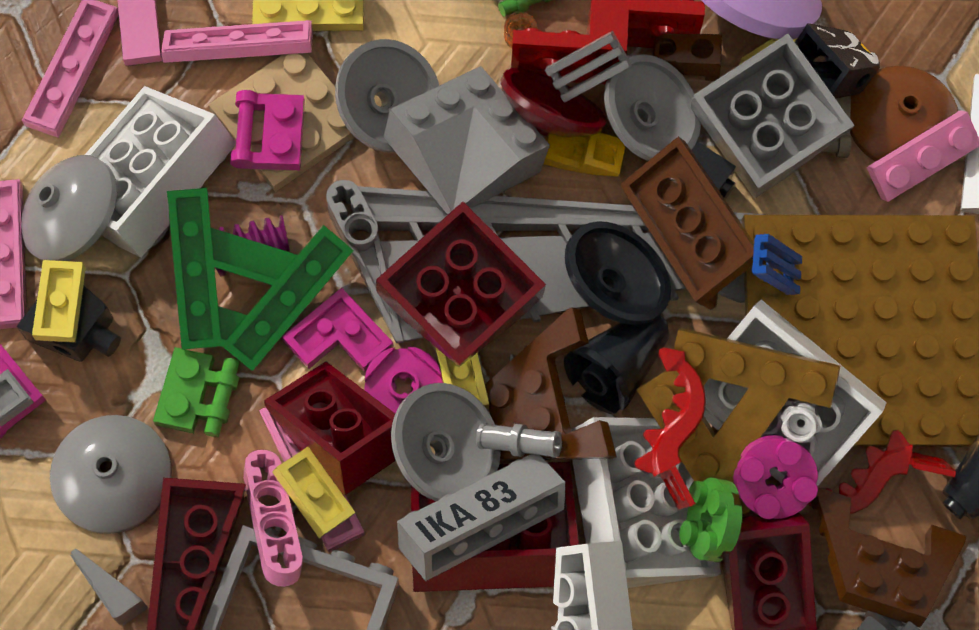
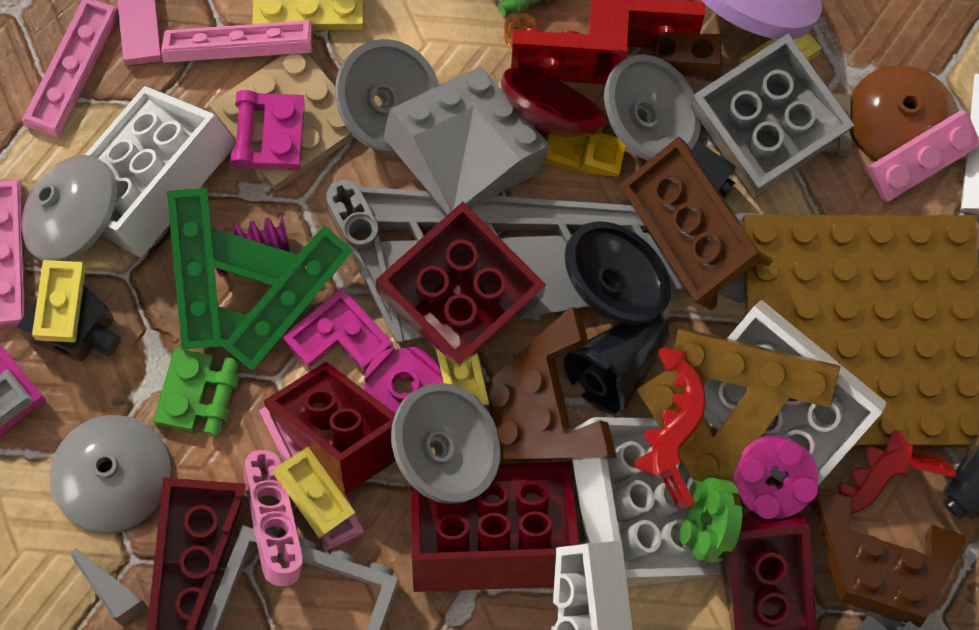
(480, 515): light grey brick -> none
(519, 440): light grey pin -> none
(561, 81): light grey tile -> none
(777, 257): blue tile -> none
(798, 433): white plate -> none
(838, 59): black torso -> none

